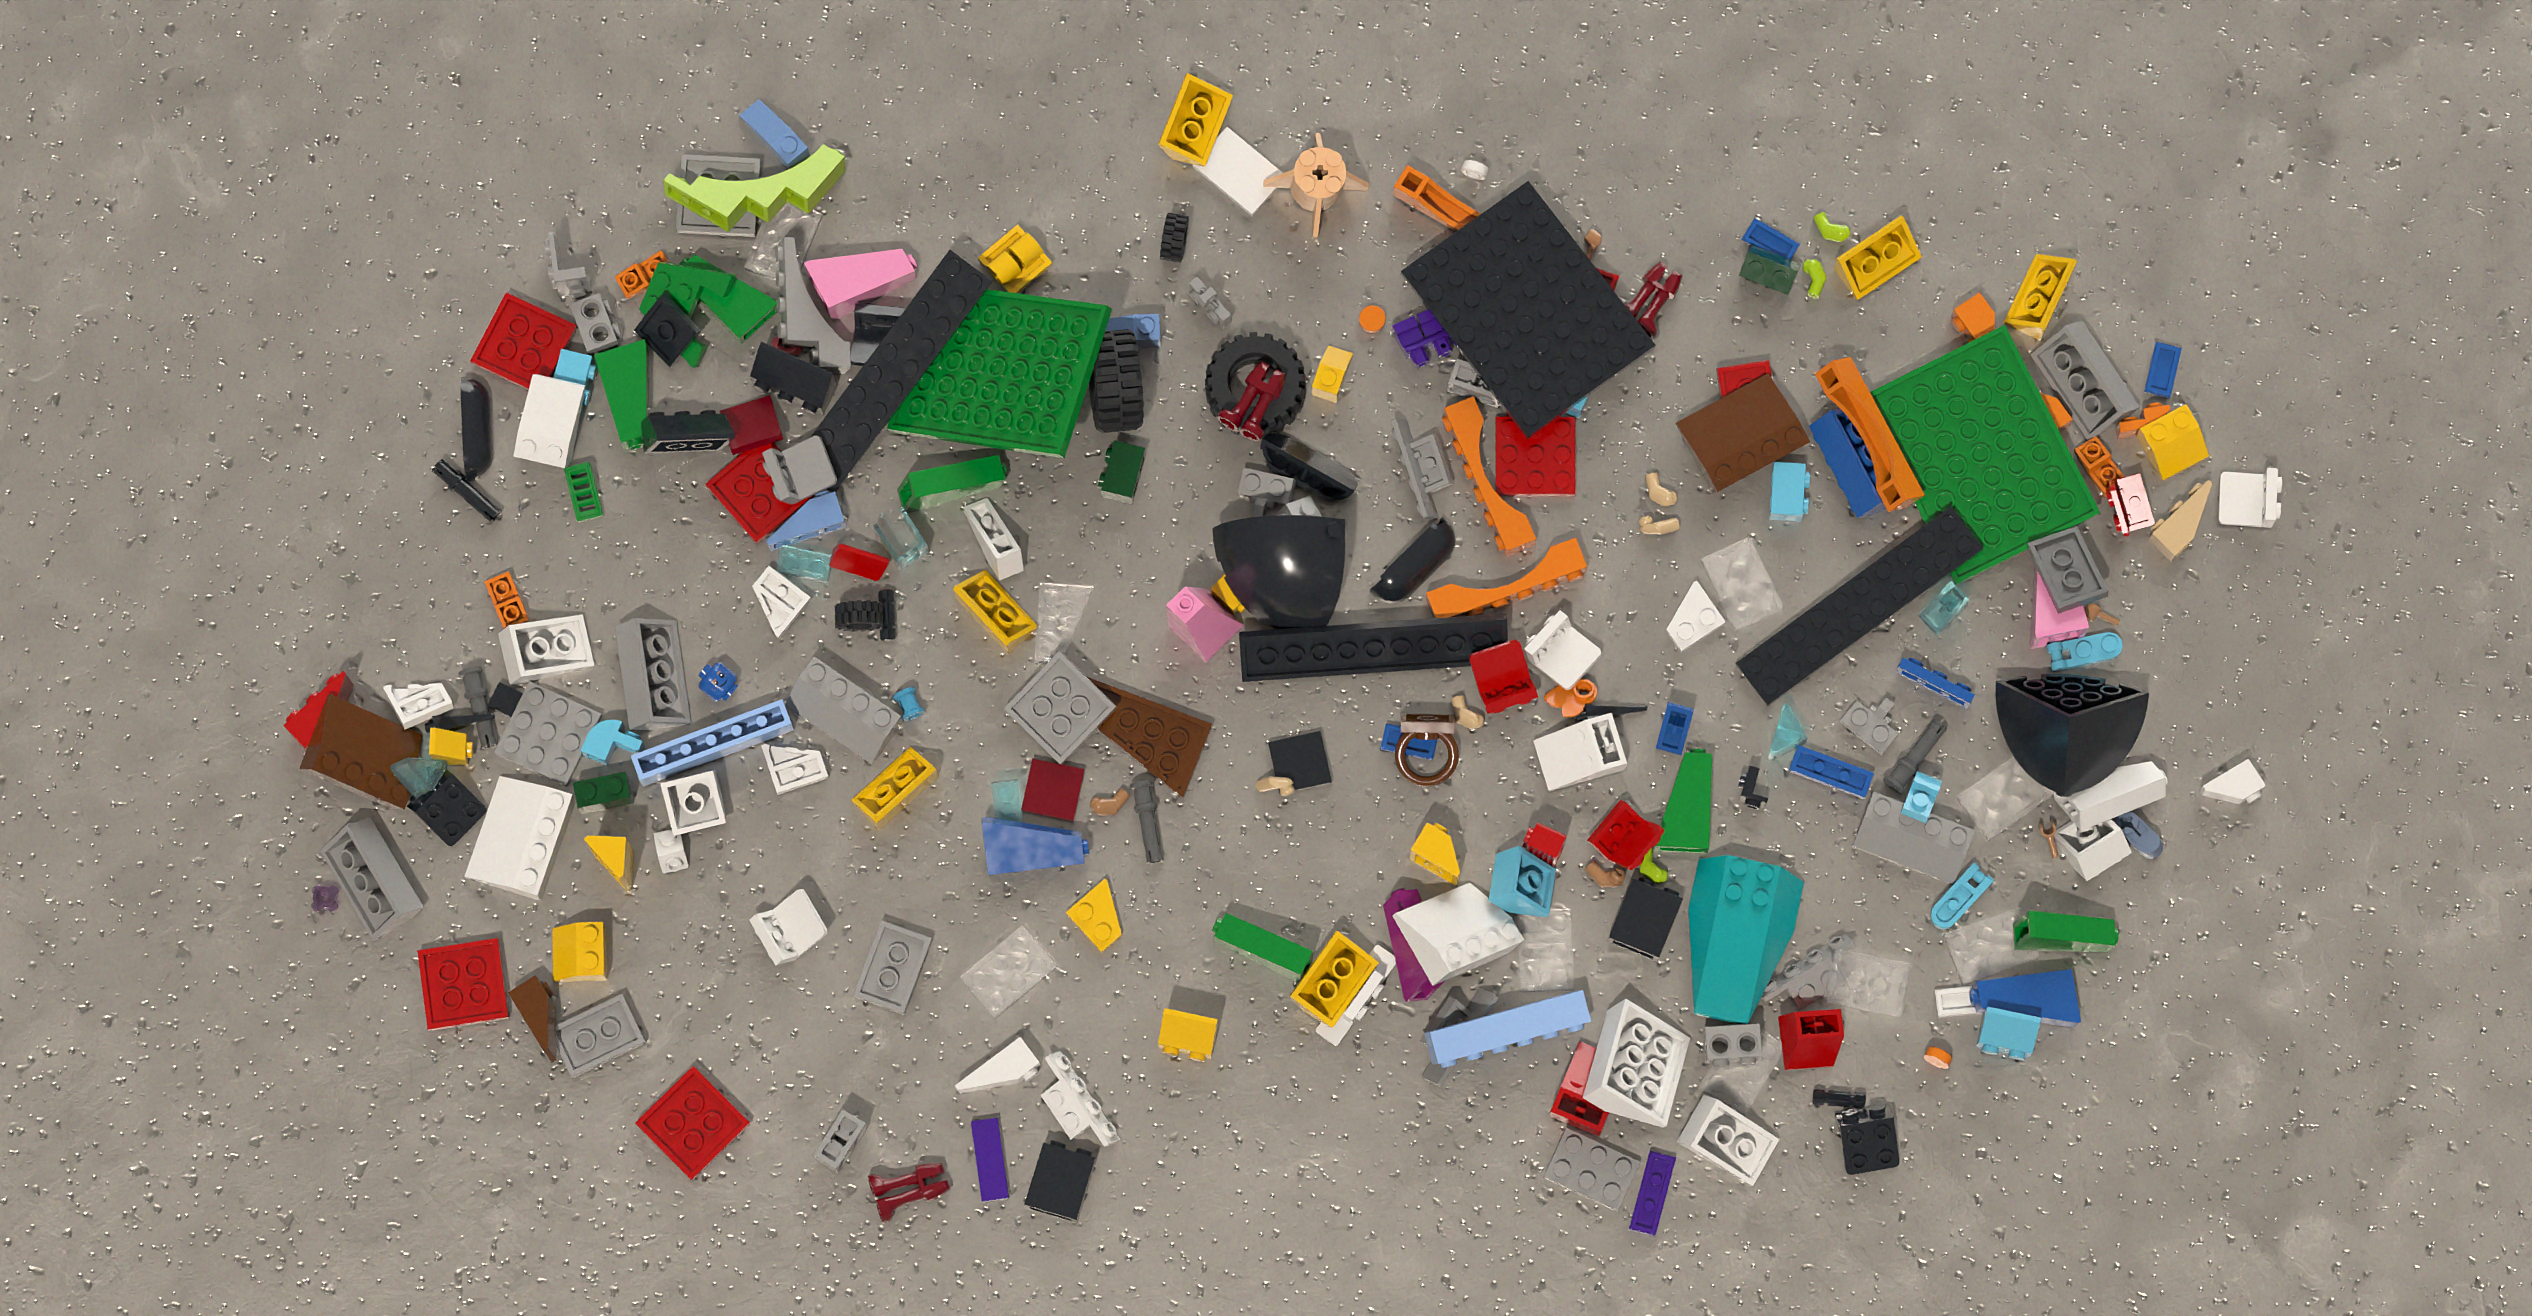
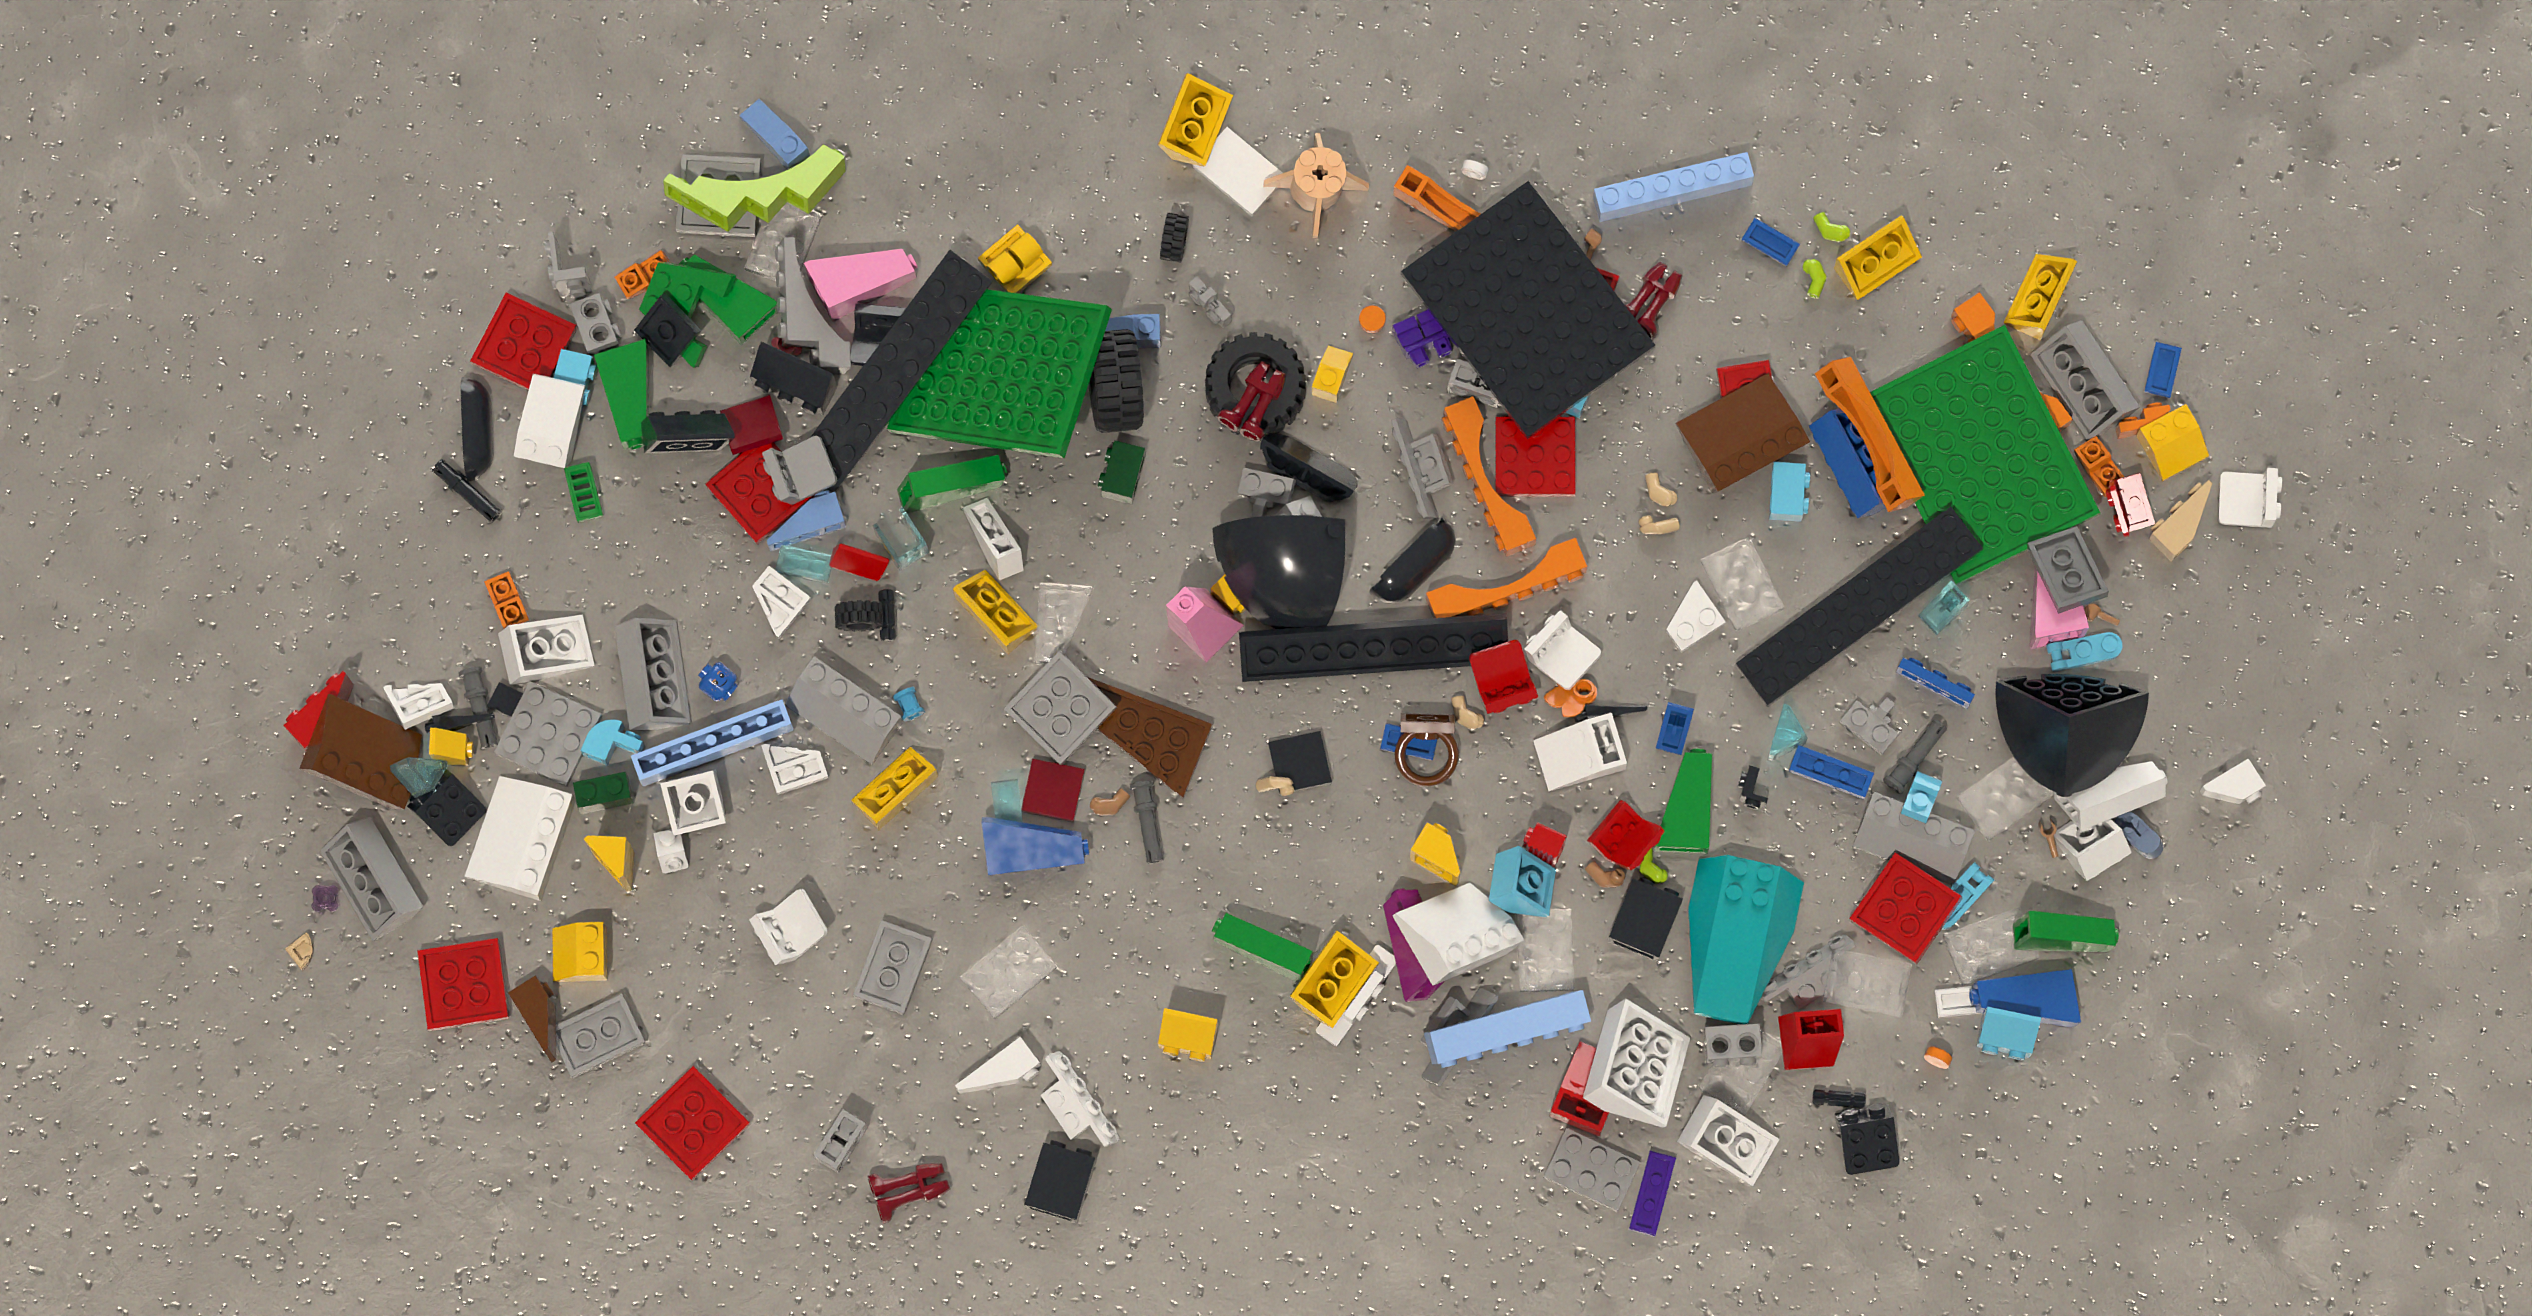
(301, 951): none -> tan tile
(989, 1160): dark purple tile -> none
(1097, 917): yellow wing -> none
(1673, 187): none -> light blue brick
(1770, 269): dark green brick -> none
(1906, 908): none -> red plate

